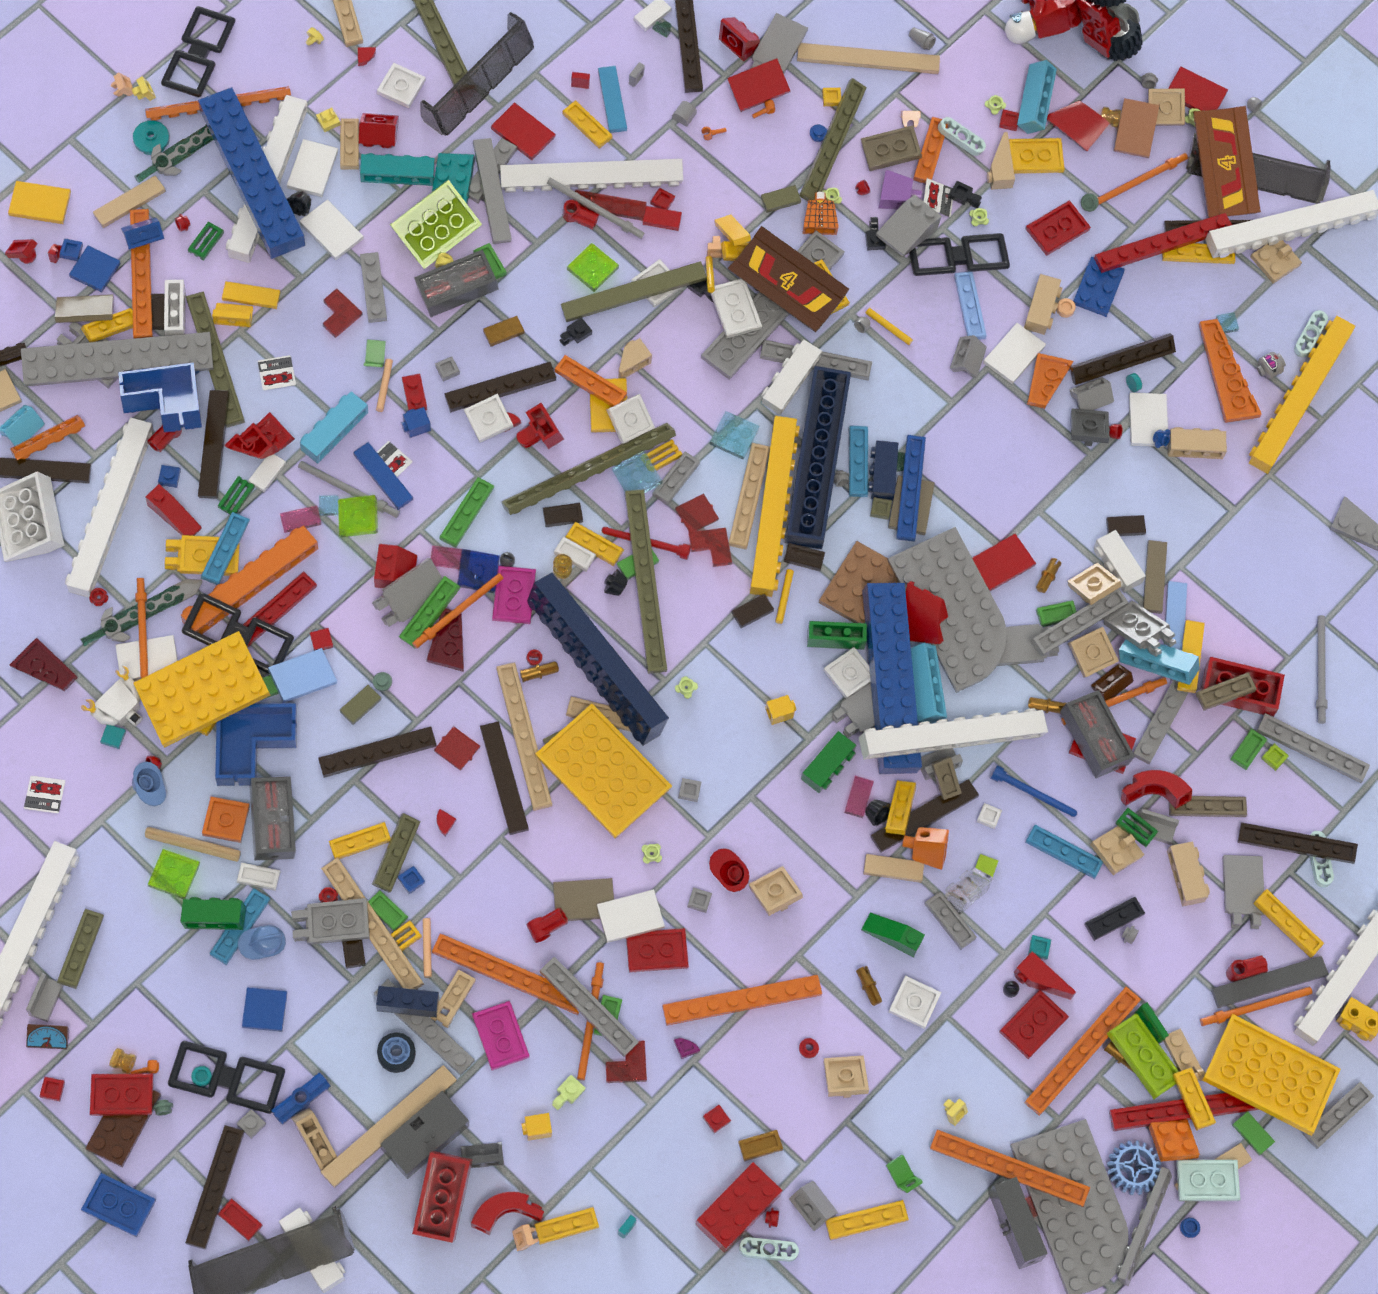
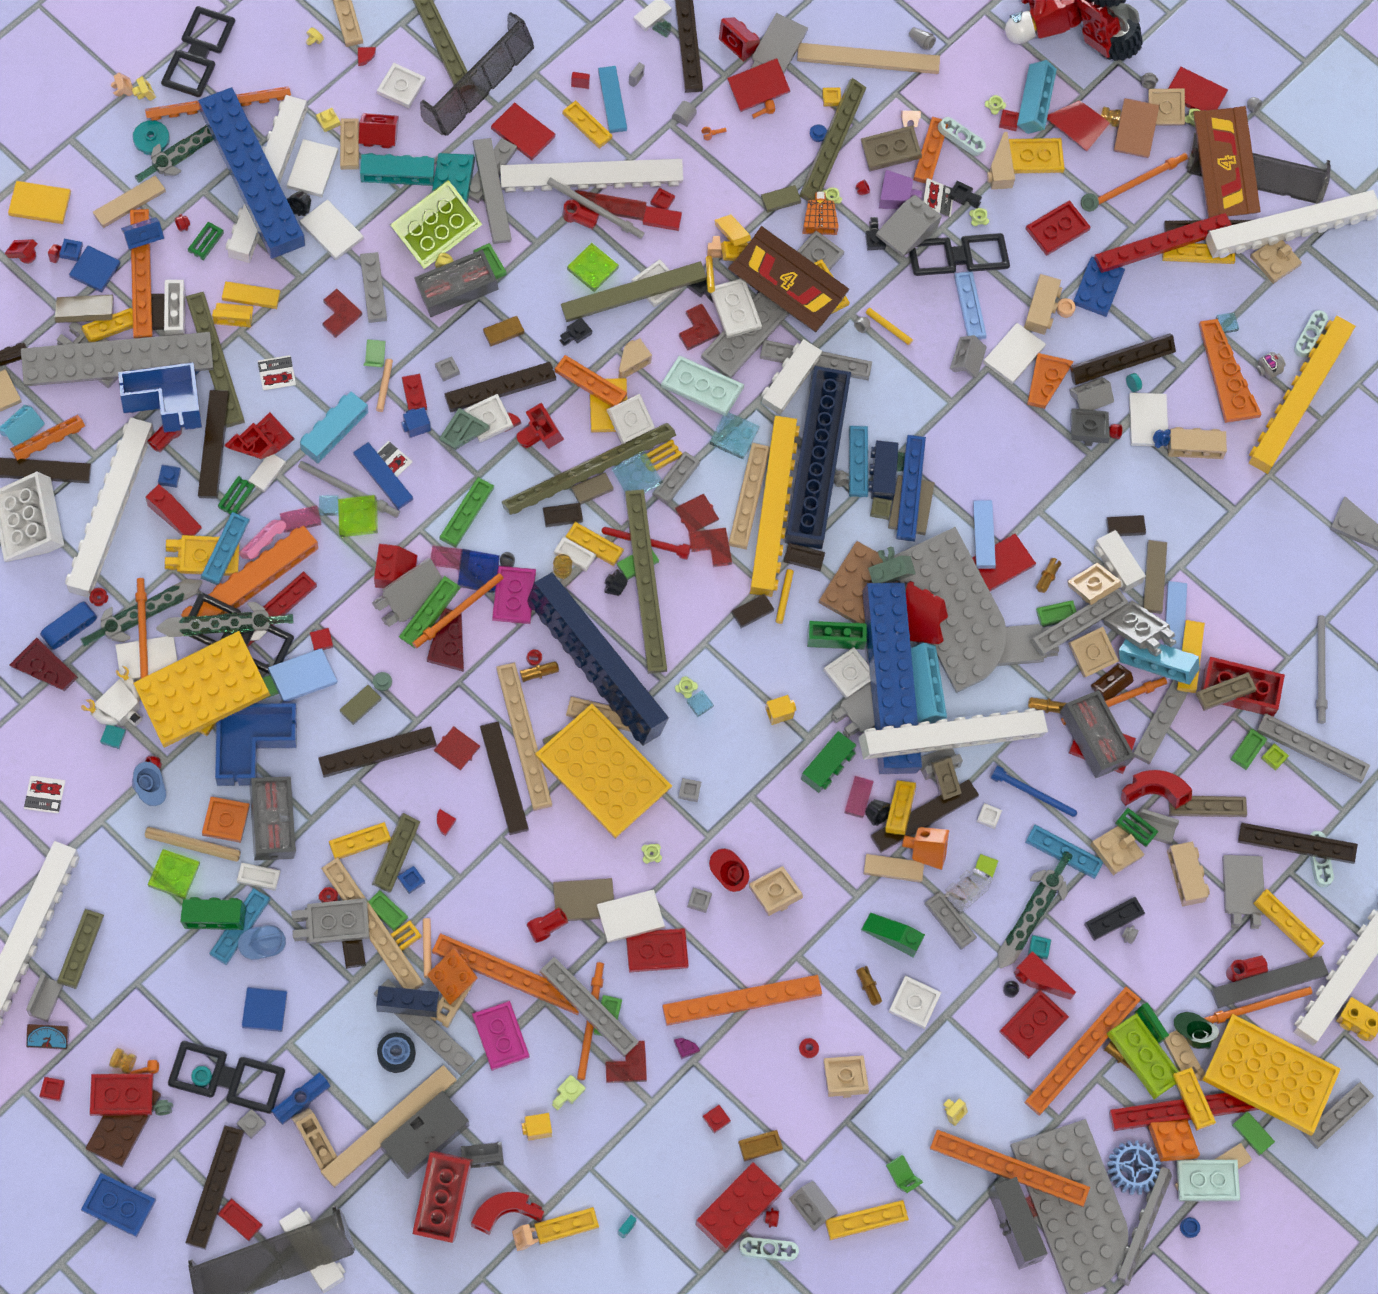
(68, 625): none -> blue beam
(225, 623): none -> sword
(263, 538): none -> bright pink hinge
(452, 975): none -> orange hinge
(462, 429): none -> sand green wing
(592, 488): none -> dark tan tile
(700, 703): none -> clear light blue tile
(702, 329): none -> clear red tile
(702, 385): none -> light aqua tile
(891, 568): none -> sand green brick
(984, 534): none -> light blue tile
(1035, 909): none -> sword
(1196, 1029): none -> dark green piece

